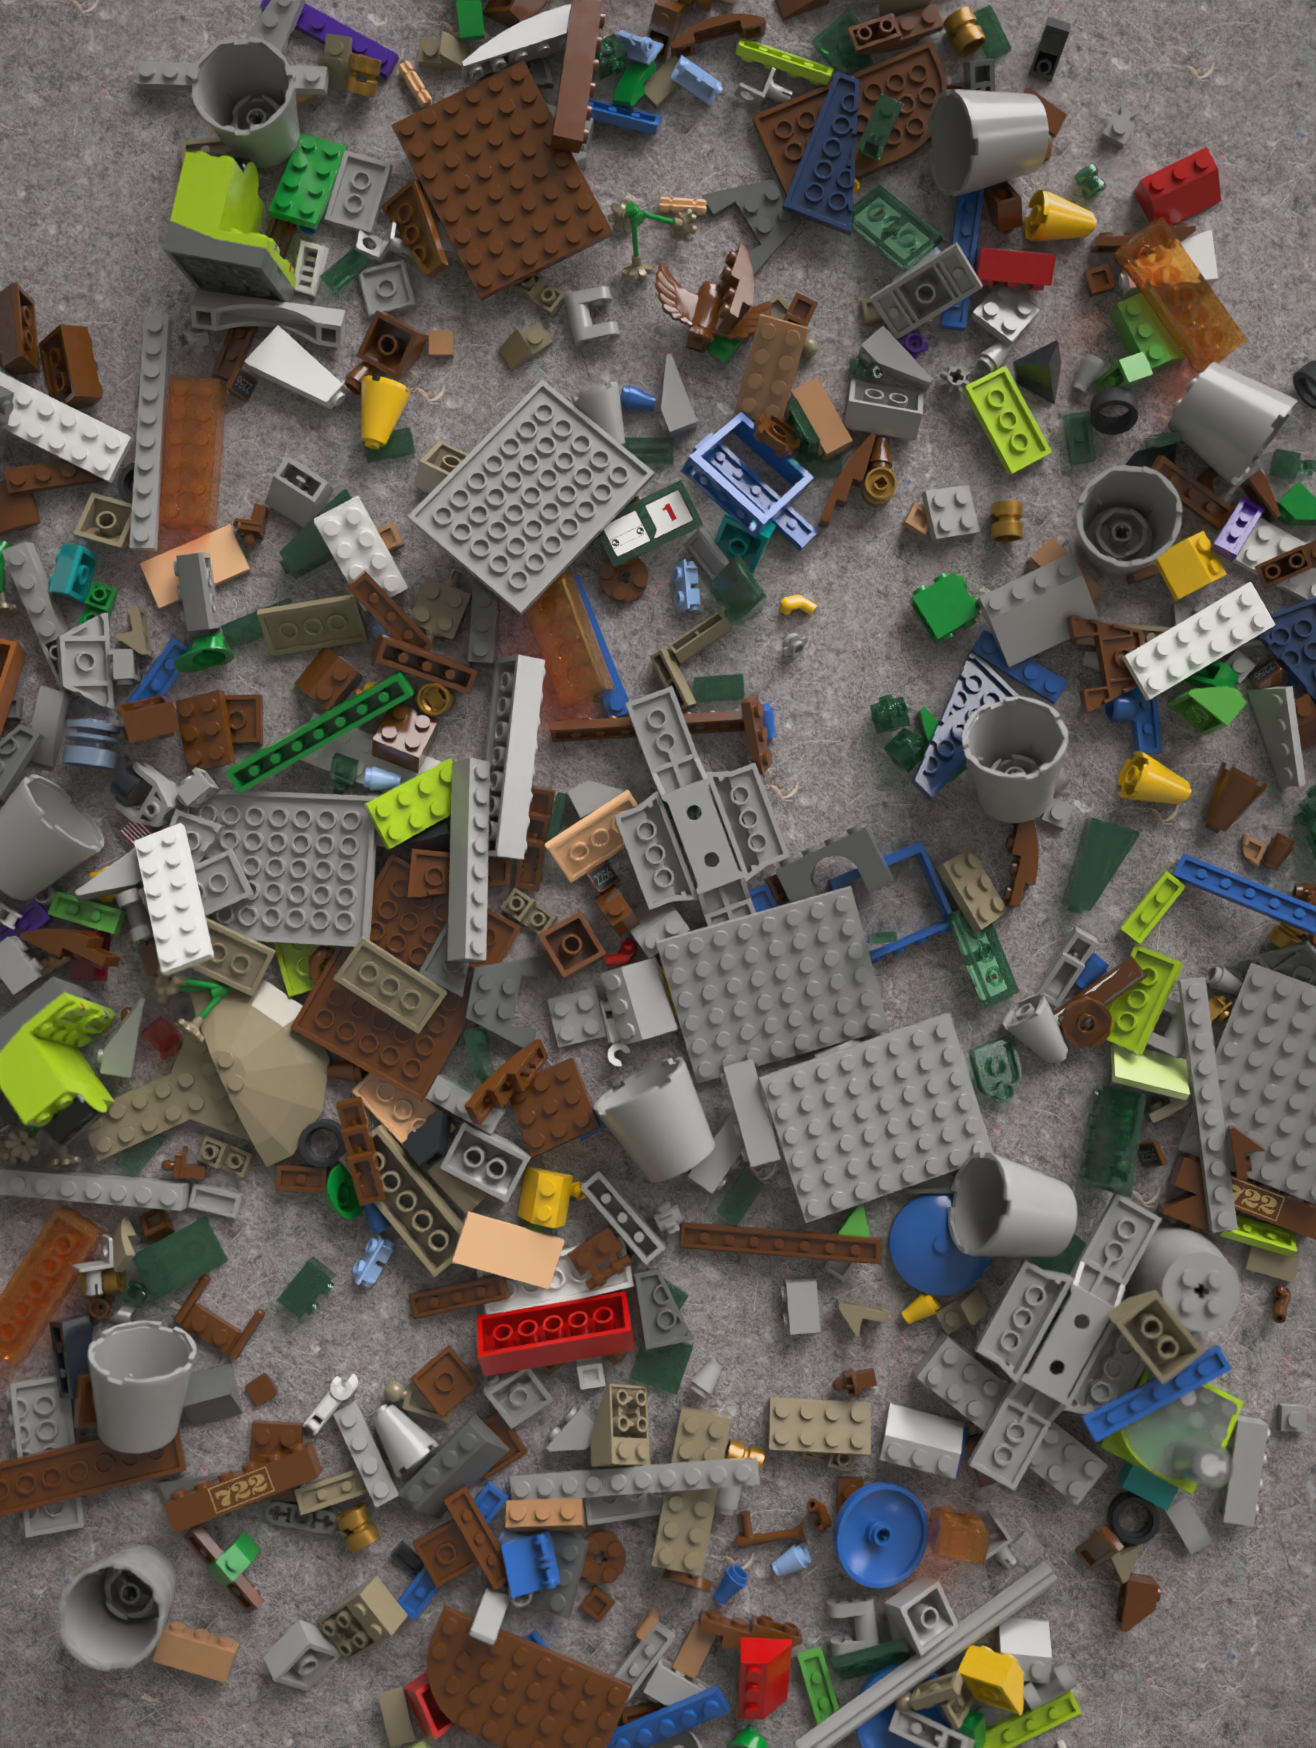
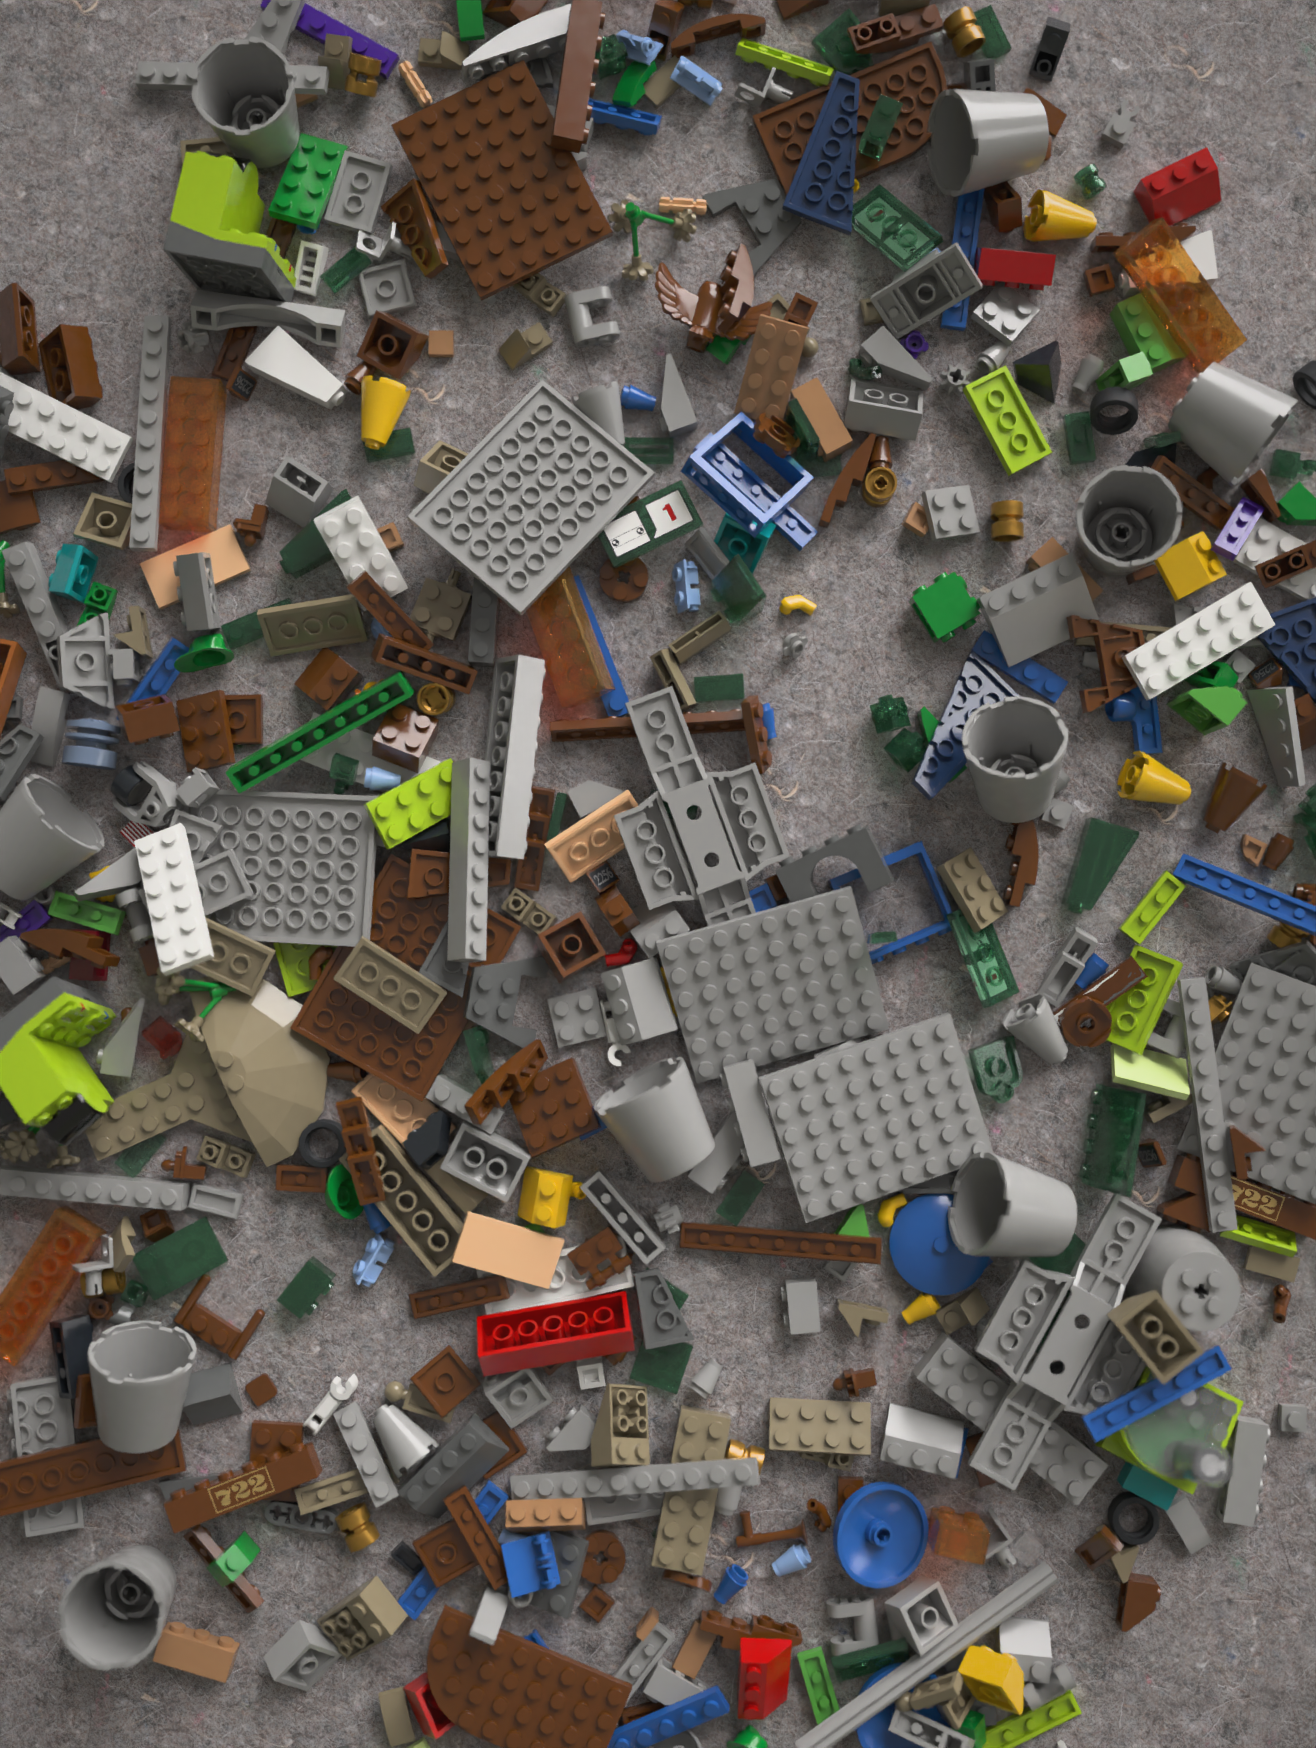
(888, 1208): none -> yellow arm

